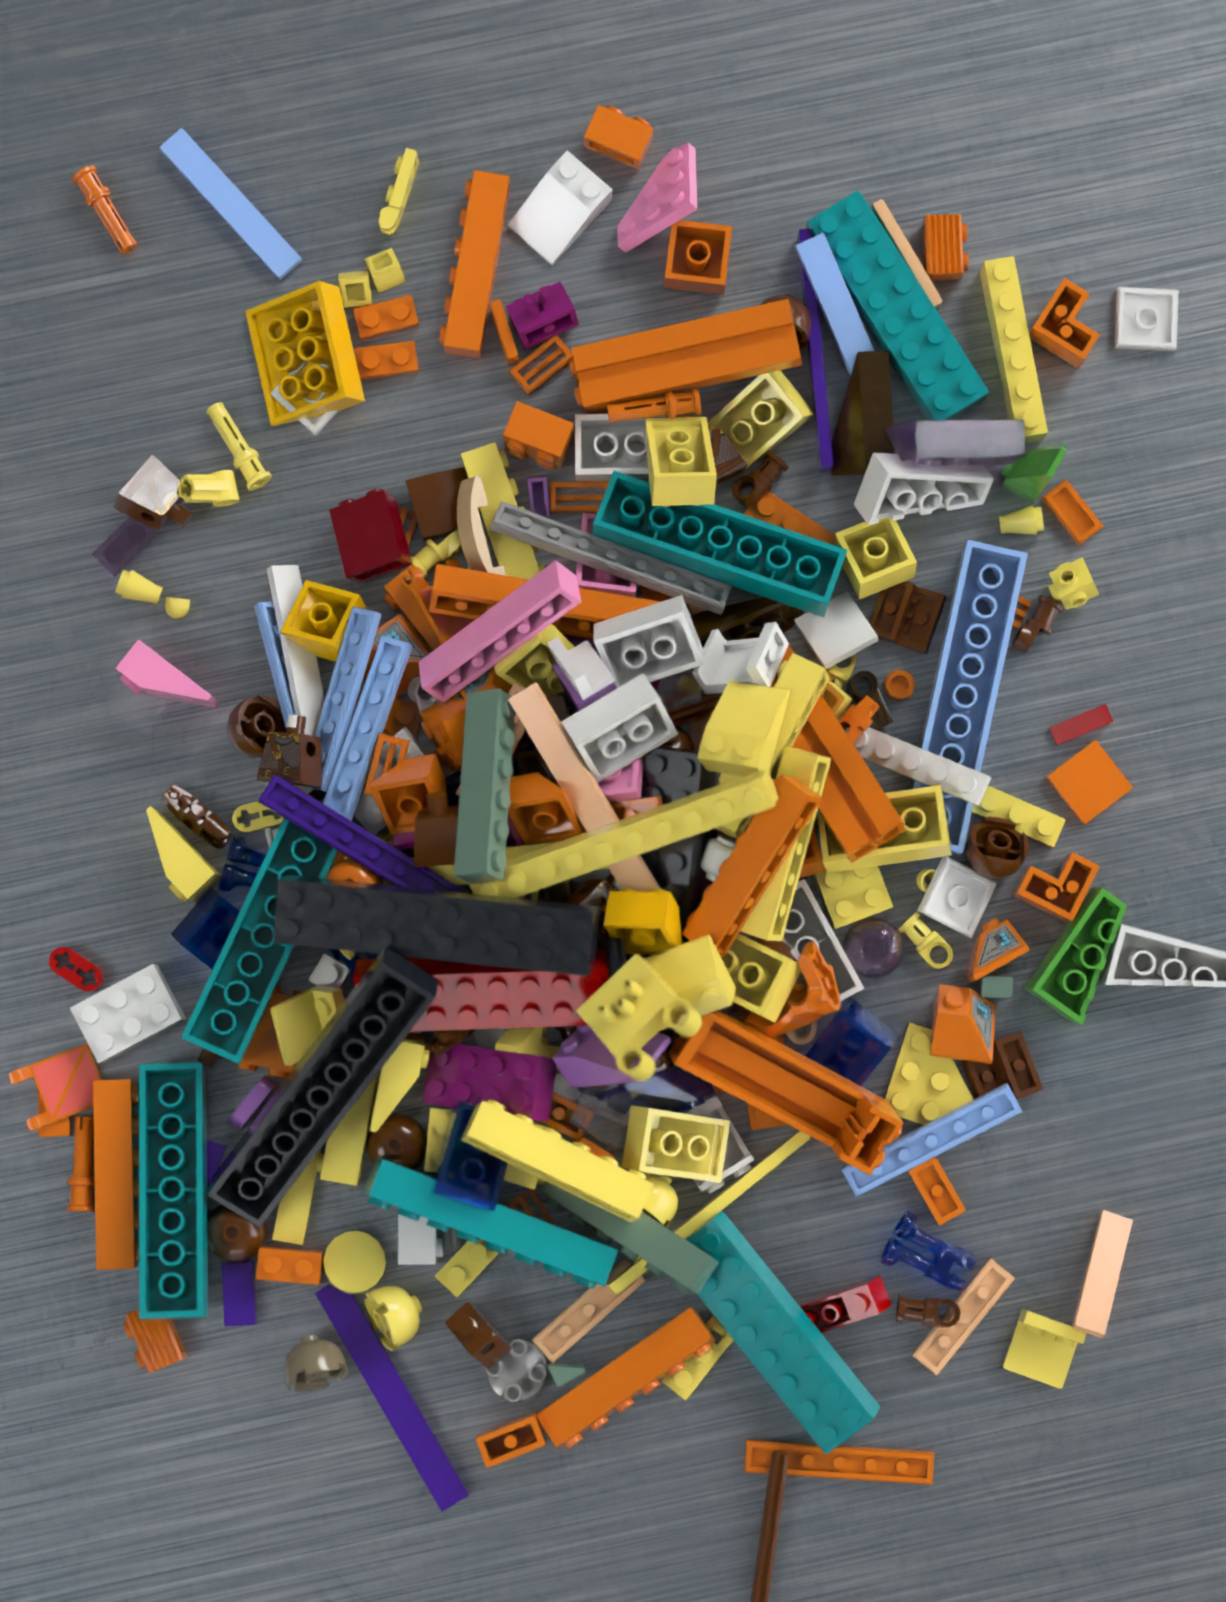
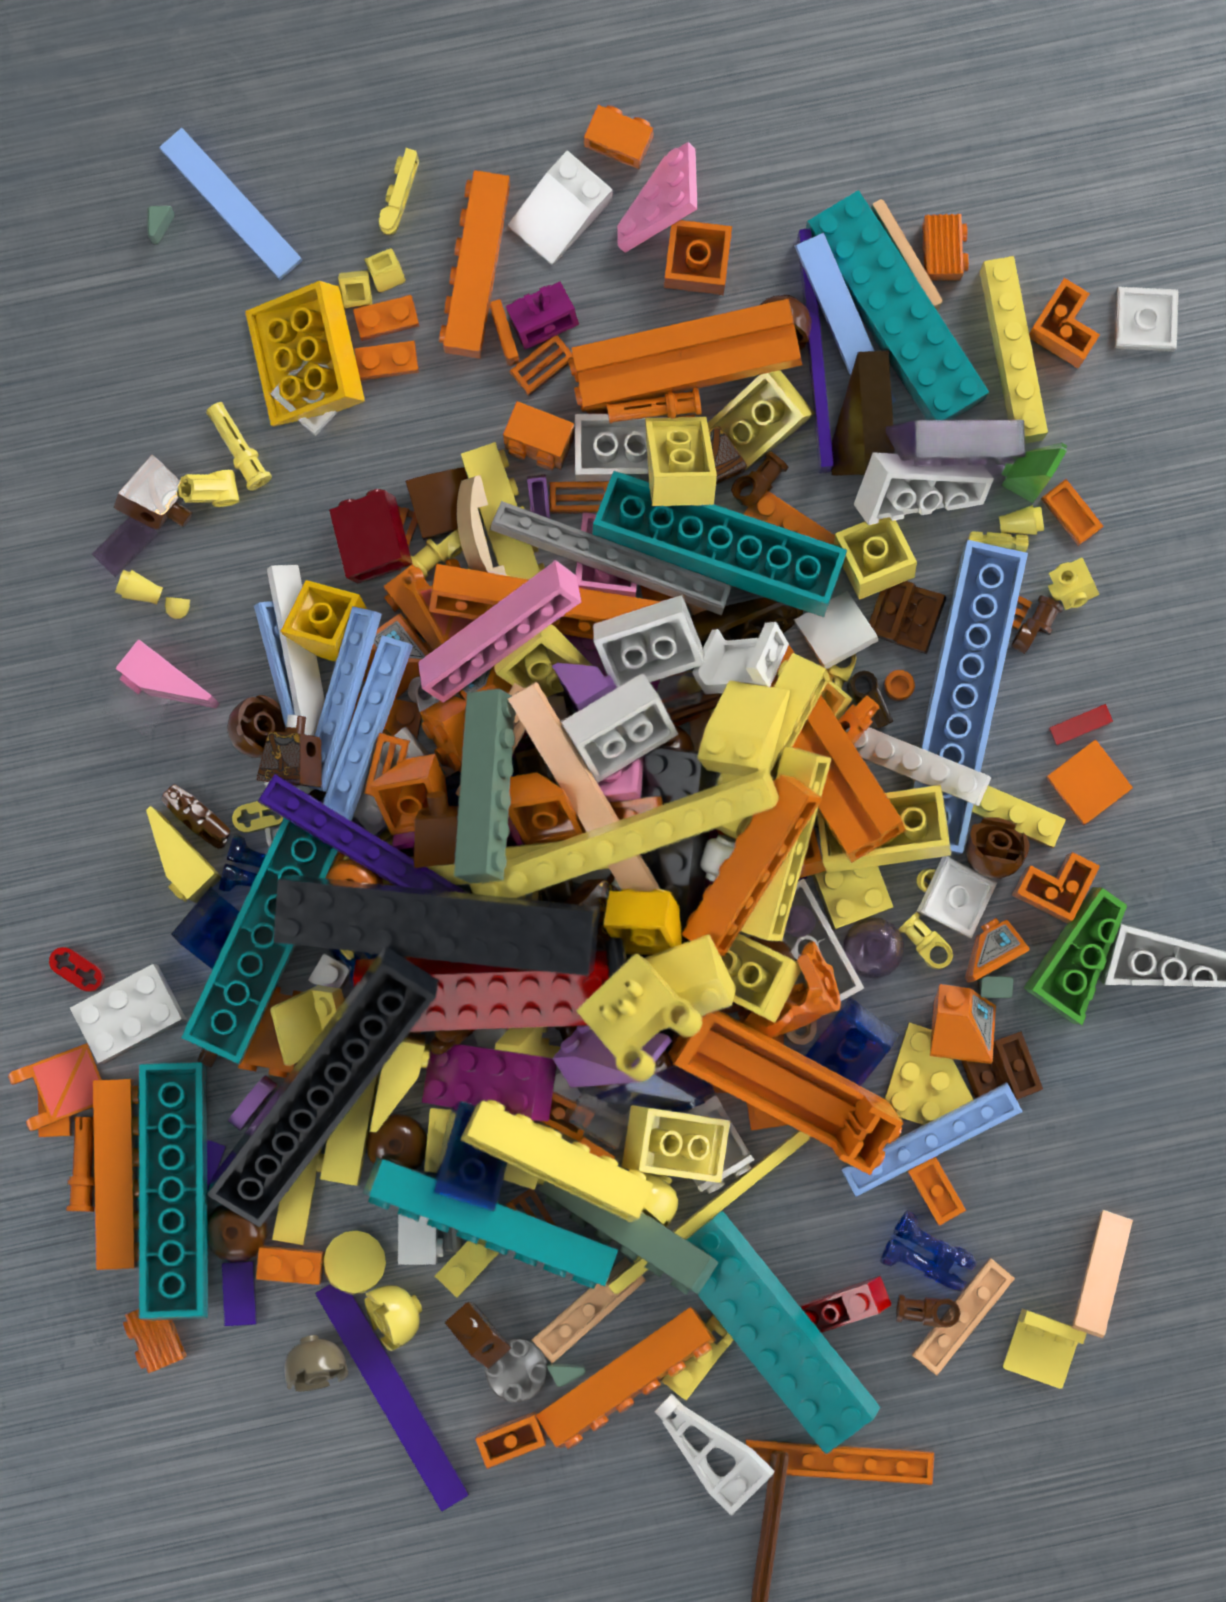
(99, 198): orange pin -> none
(158, 222): none -> sand green slope
(581, 667): white panel -> none
(741, 1481): none -> white plate
(800, 922): none -> clear purple brick
(1004, 540): none -> light yellow axle

